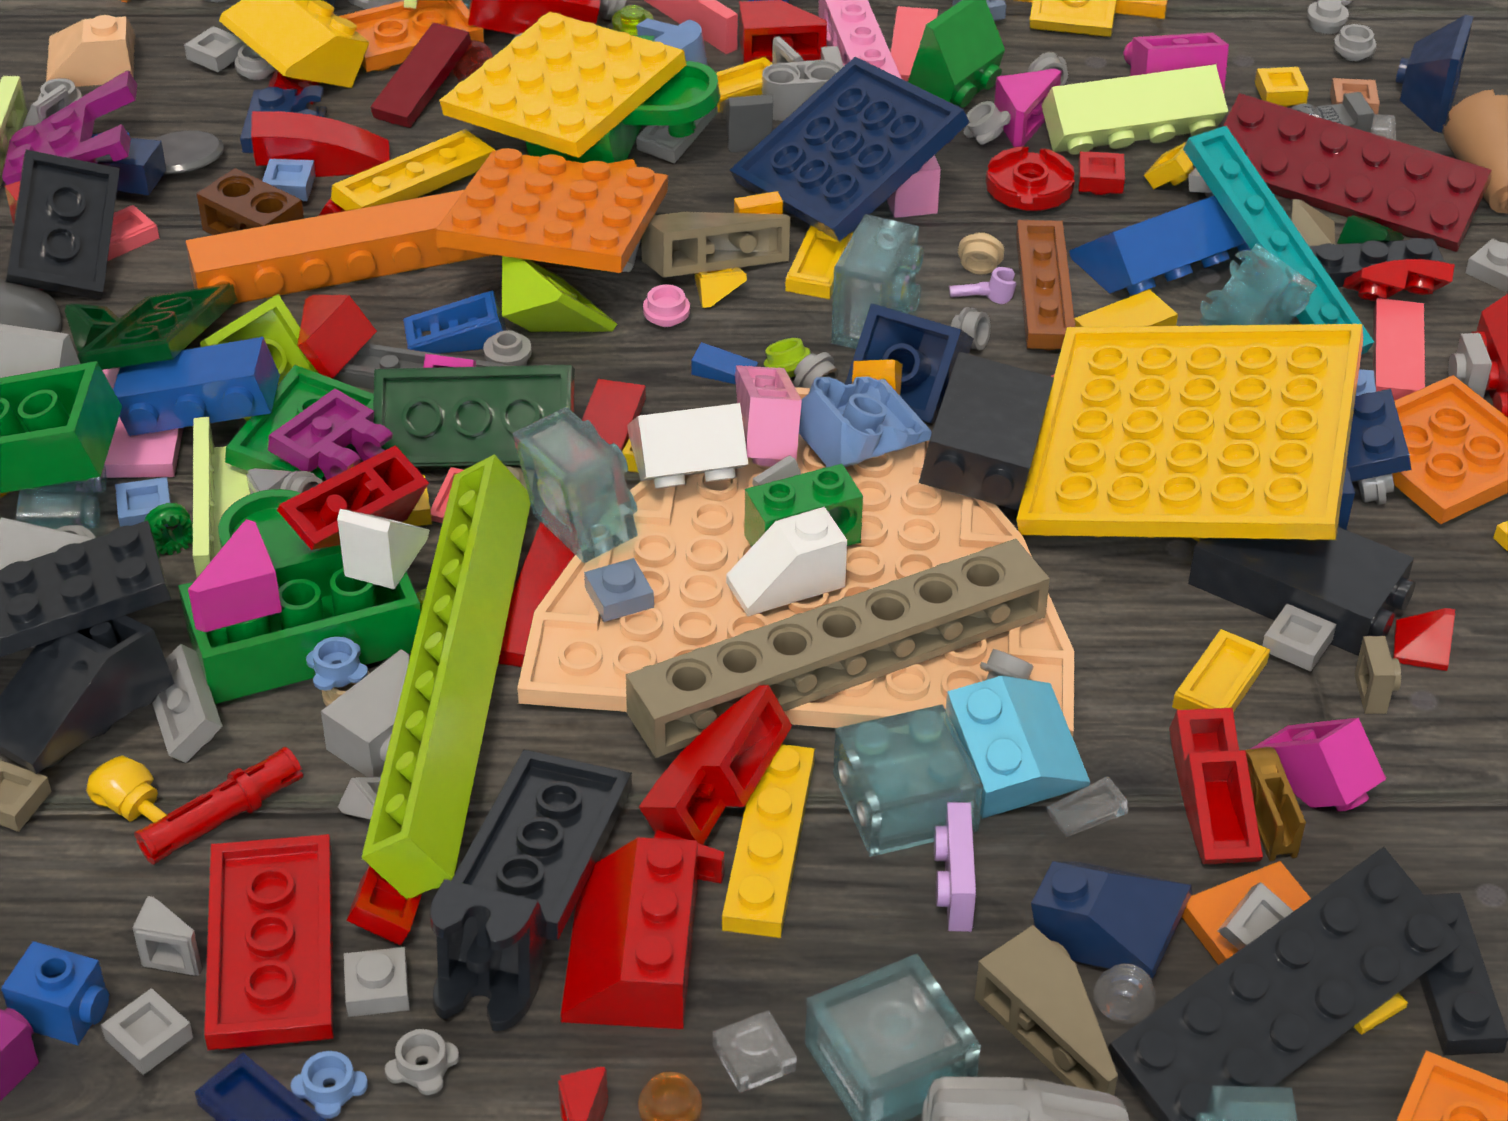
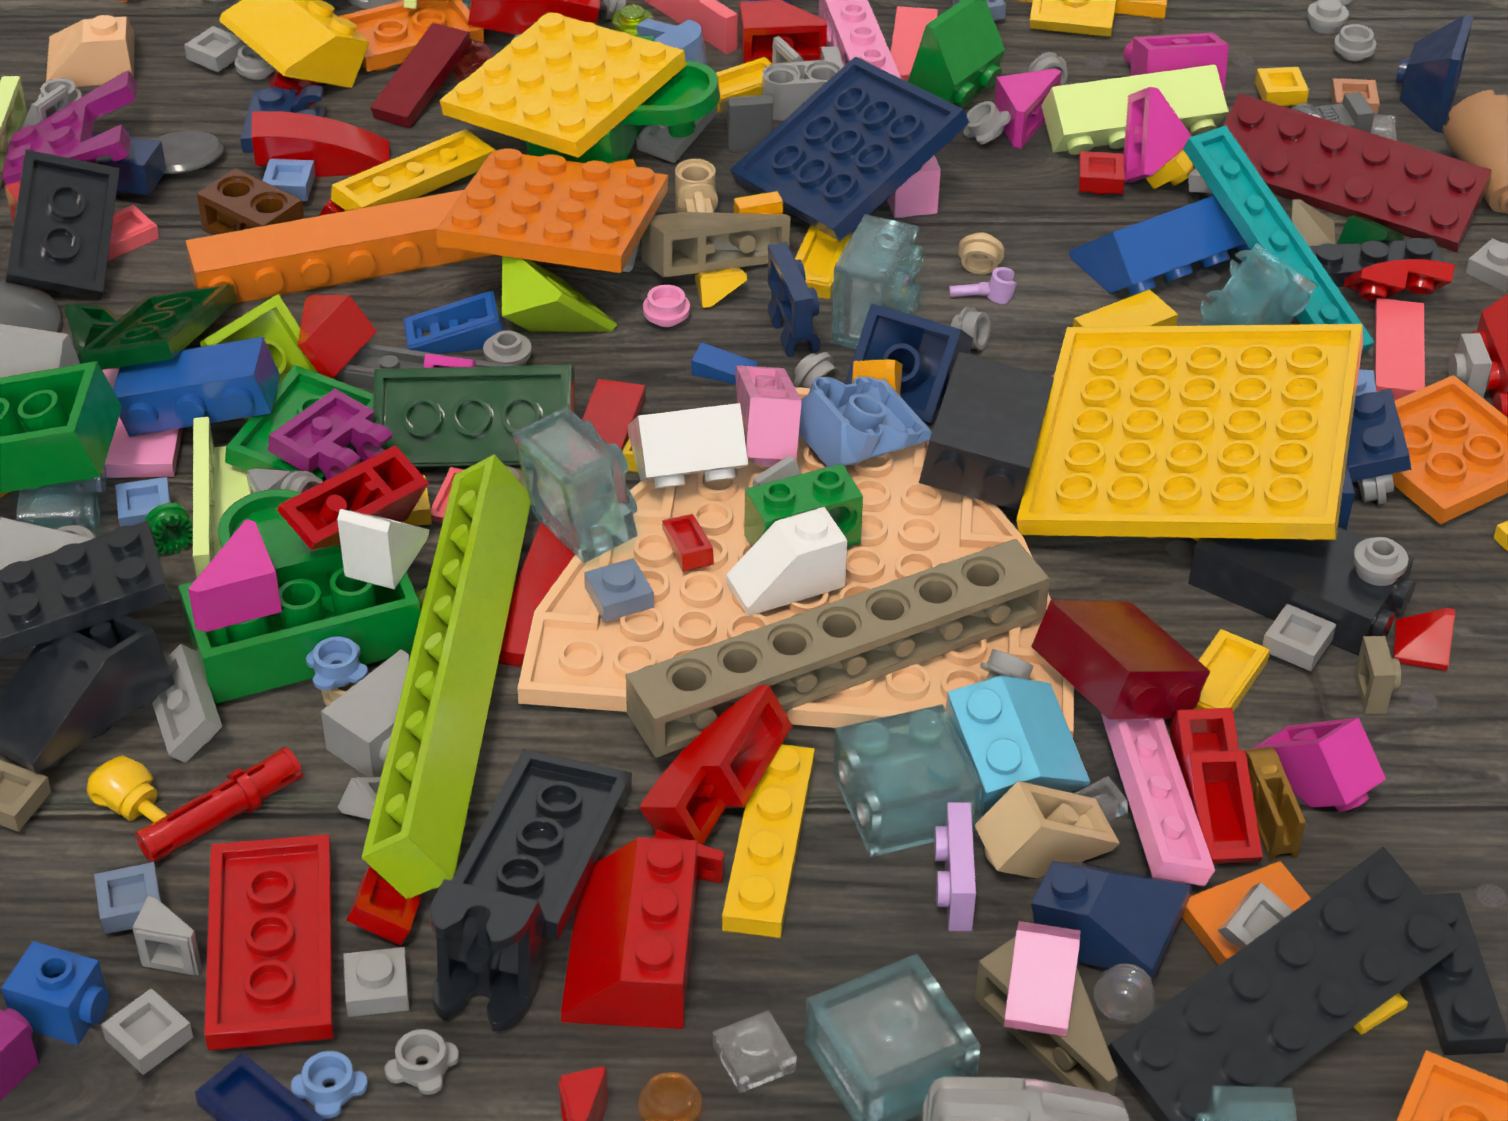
(123, 895): none -> sand blue plate
(688, 542): none -> red piece
(695, 186): none -> tan axle
(786, 354): lime plate -> none
(791, 299): none -> dark blue plate
(1030, 178): red plate -> none
(1042, 978): none -> bright pink slope
(1043, 826): none -> tan slope
(1044, 283): dark orange plate -> none
(1119, 659): none -> dark red brick
(1151, 134): none -> dark pink slope
(1159, 800): none -> bright pink plate
(1380, 561): none -> light grey plate

